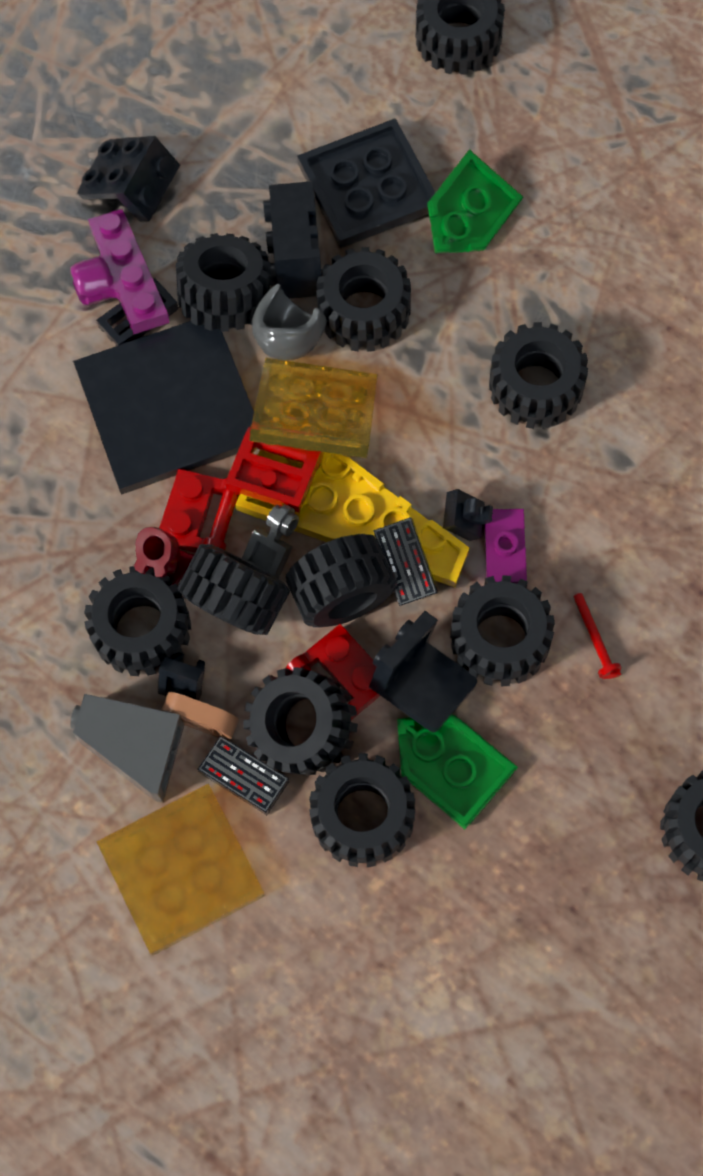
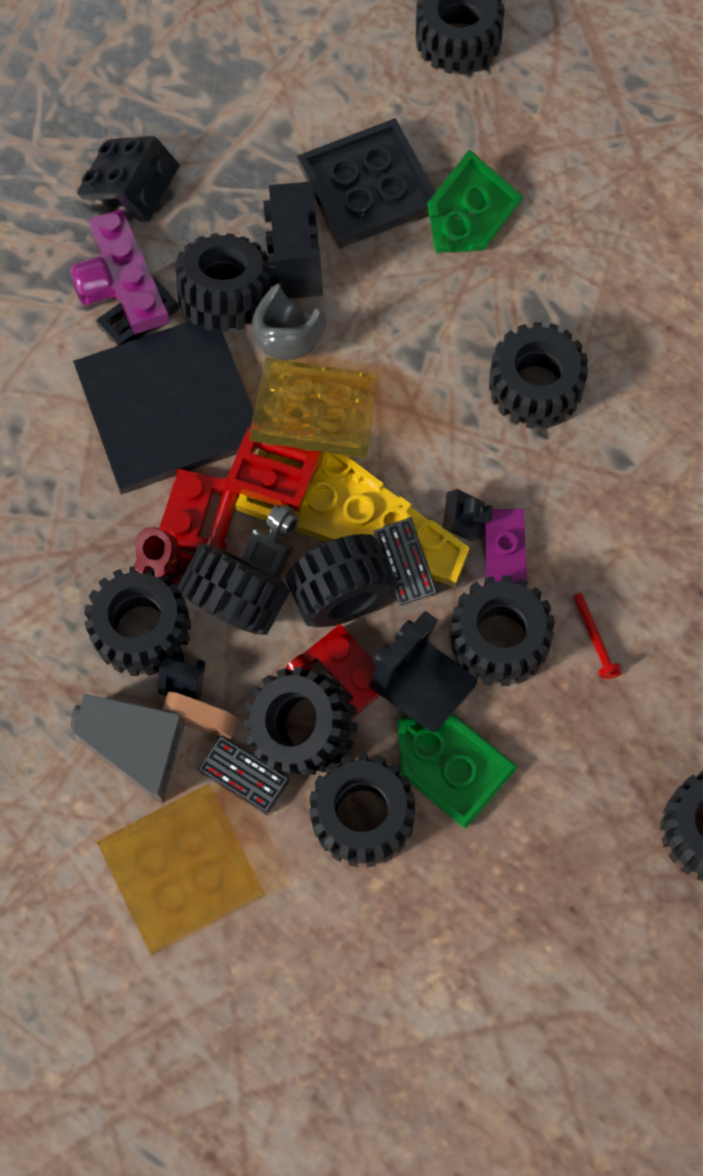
(364, 273): black tyre -> none

